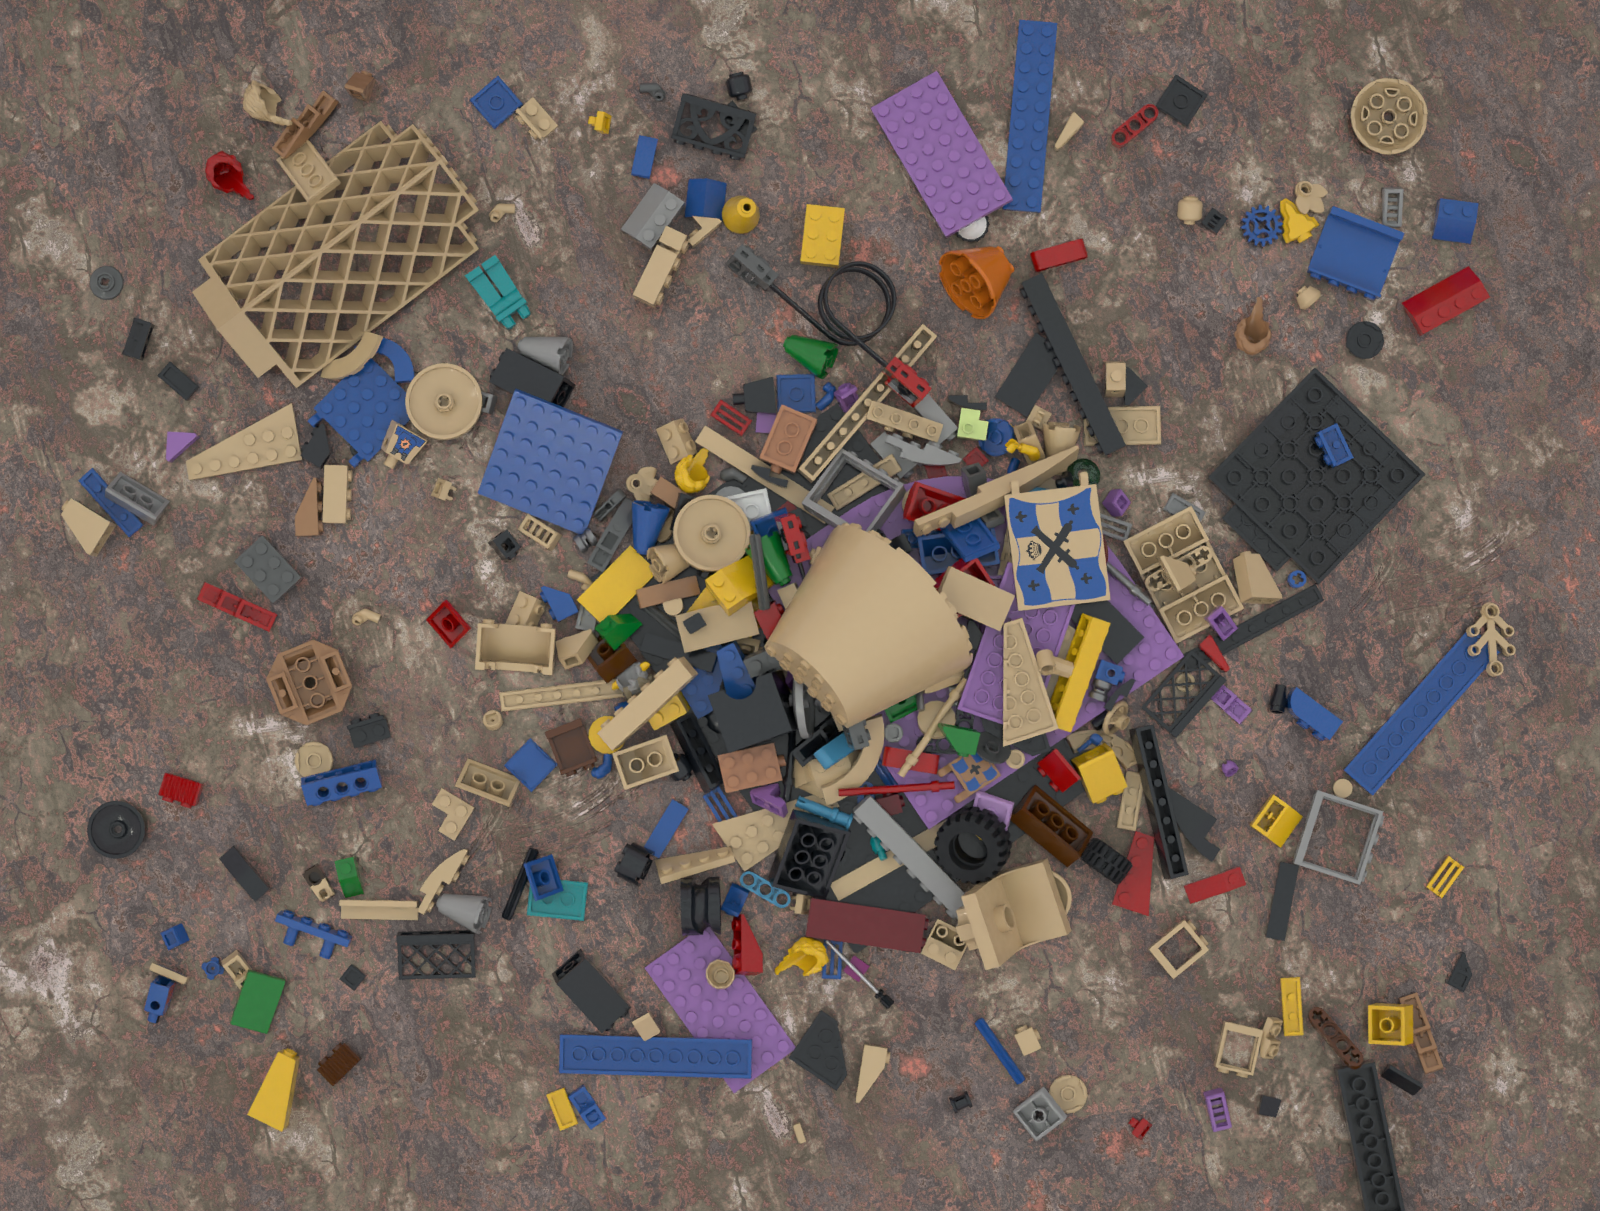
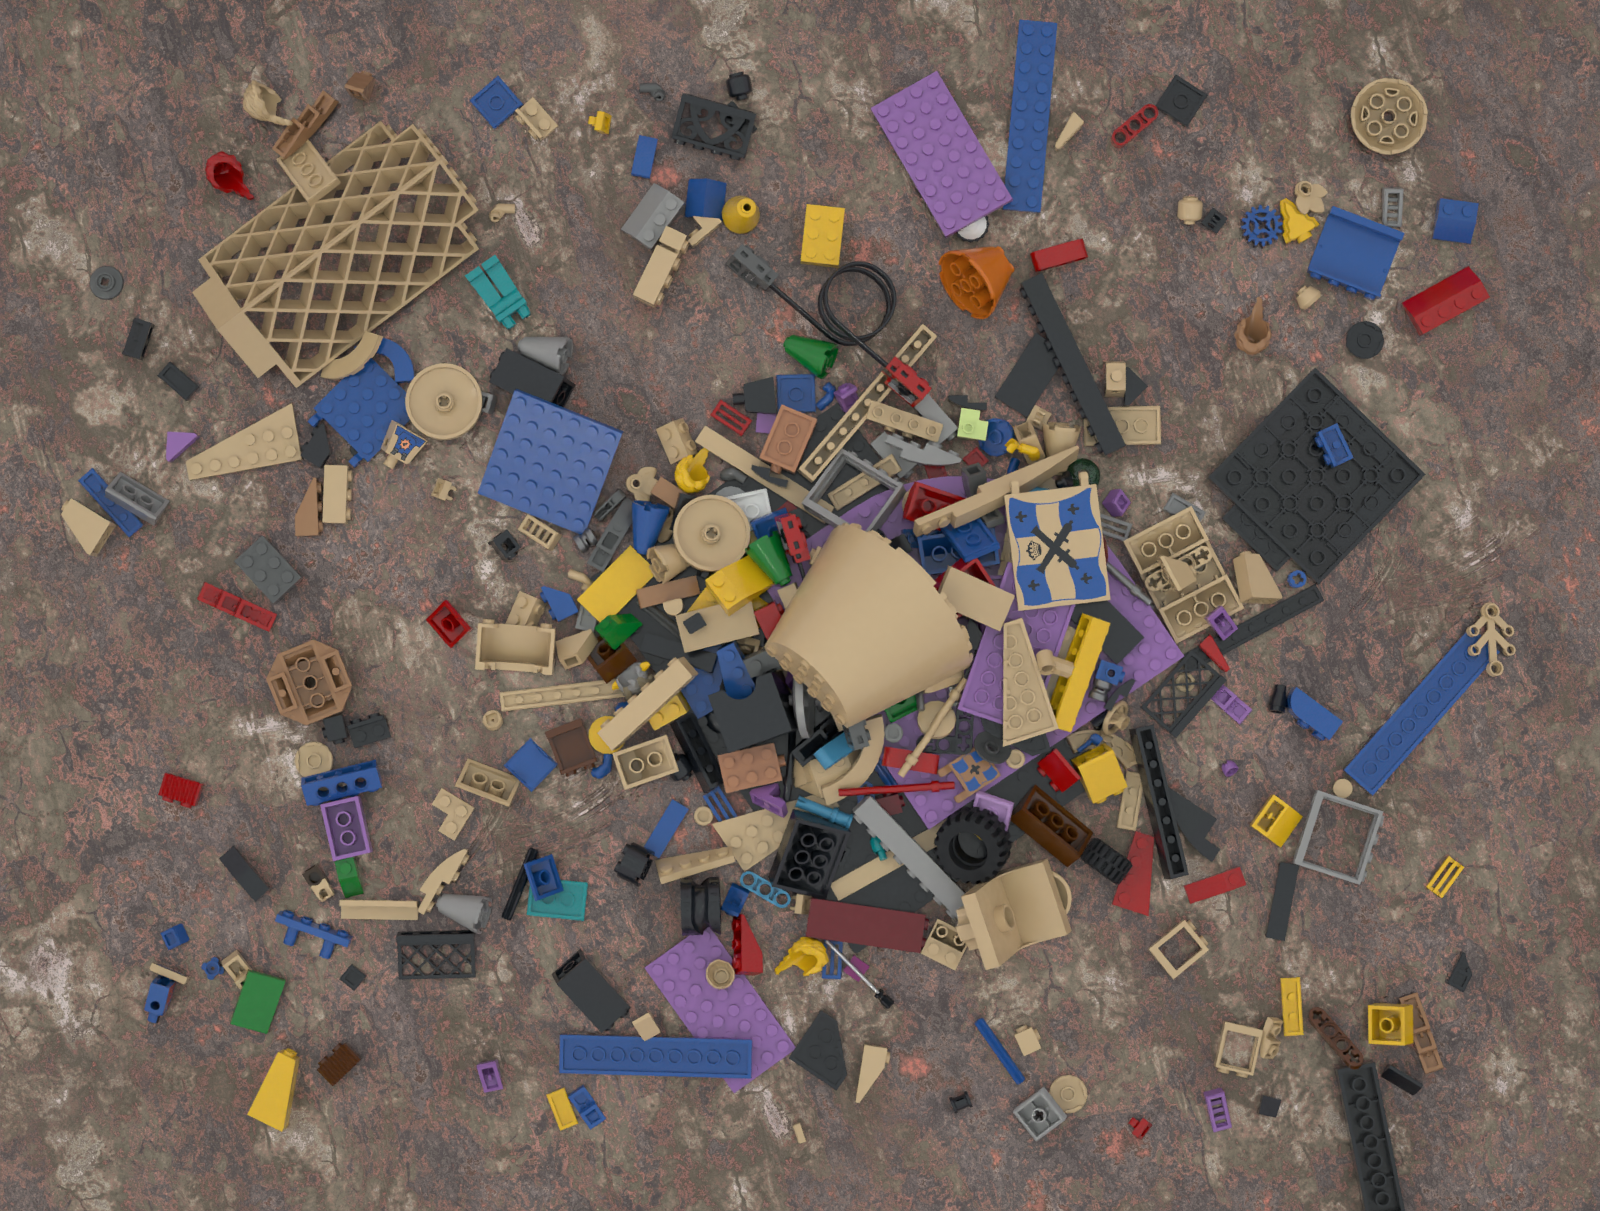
(102, 829): black dish -> none
(335, 729): none -> black brick
(346, 828): none -> medium lavender brick
(364, 615): tan arm -> none
(490, 1075): none -> medium lavender slope
(703, 816): none -> tan tile
(759, 571): dark grey axle -> none
(961, 739): green slope -> none

